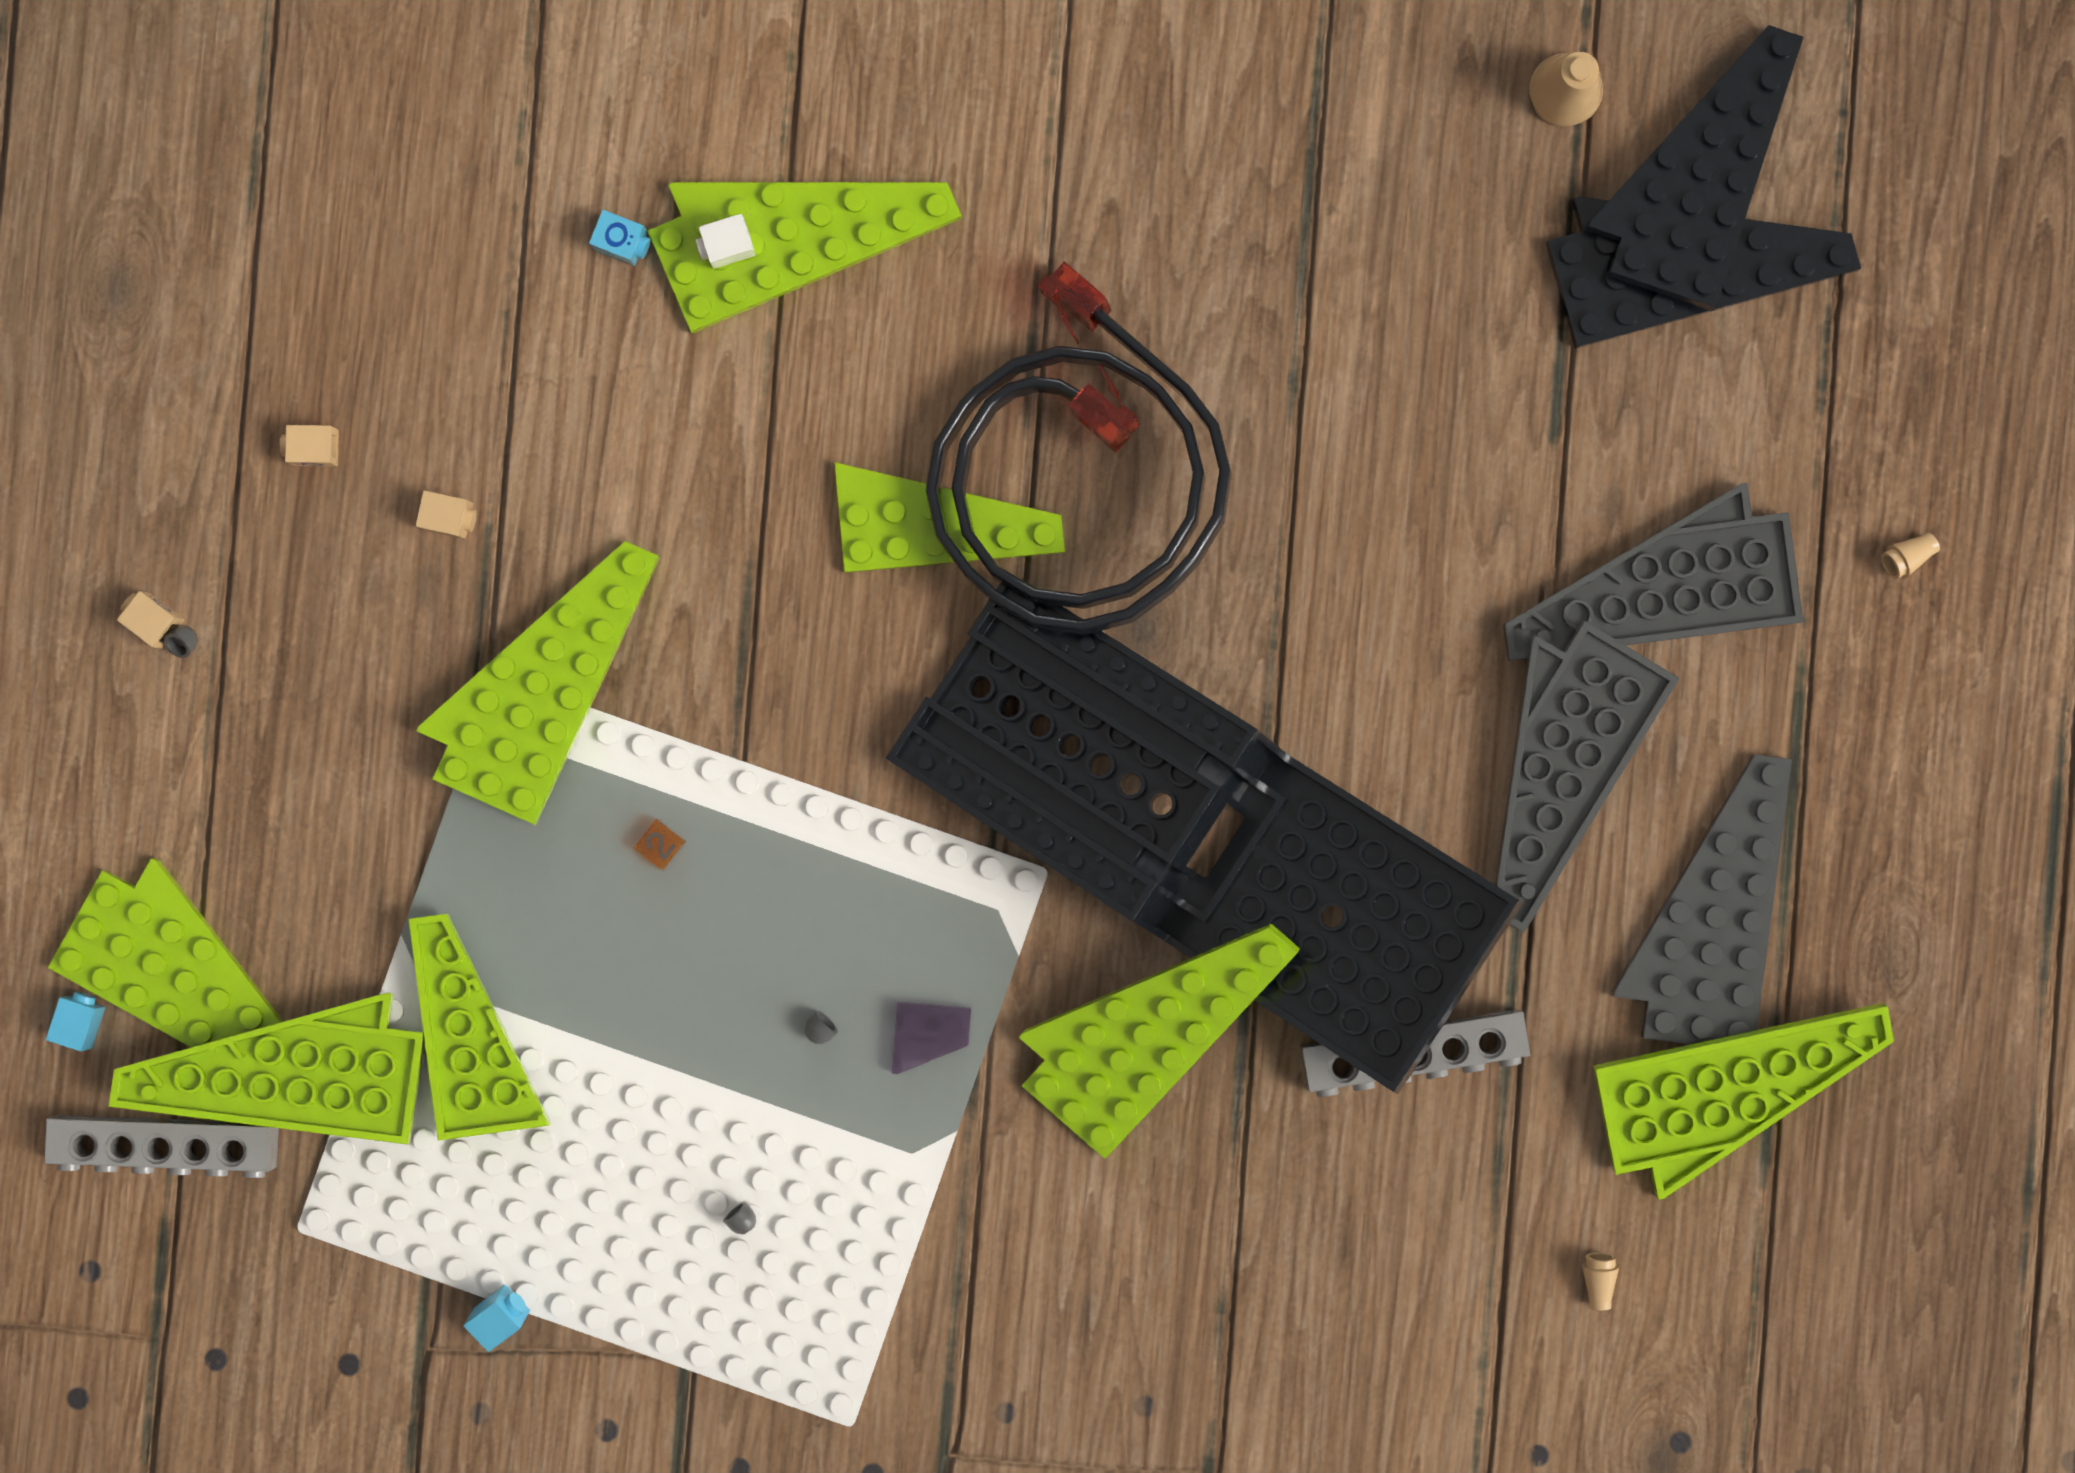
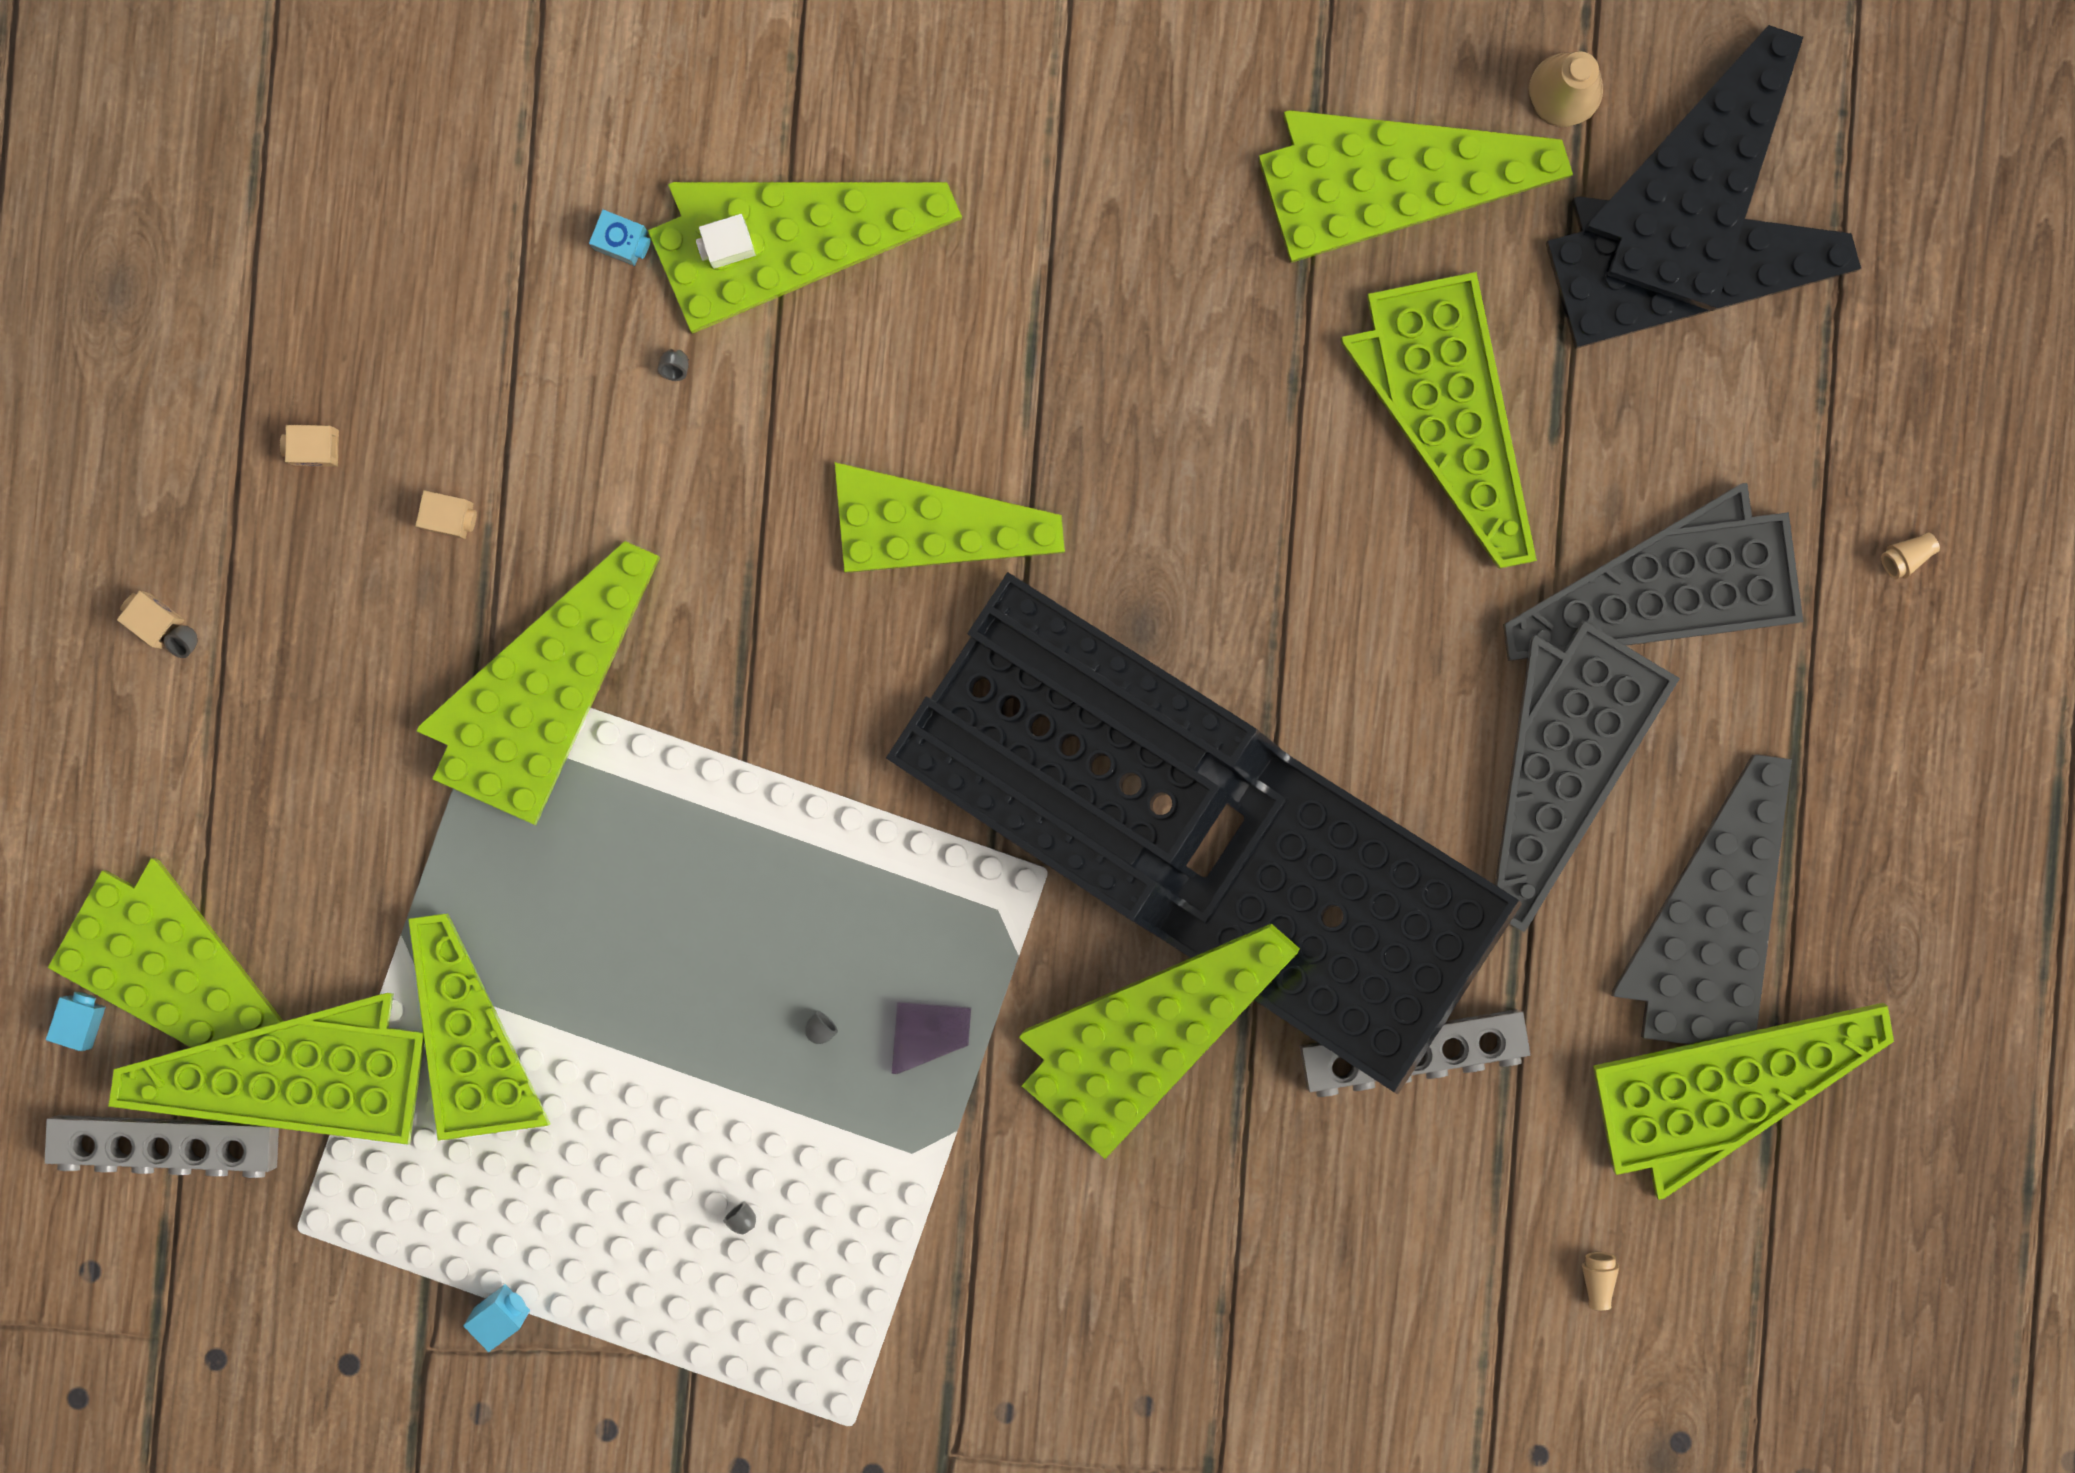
(659, 844): clear orange tile -> none
(673, 365): none -> dark grey hinge
(1106, 423): black piece -> none
(1375, 177): none -> lime wing
(1443, 389): none -> lime wing

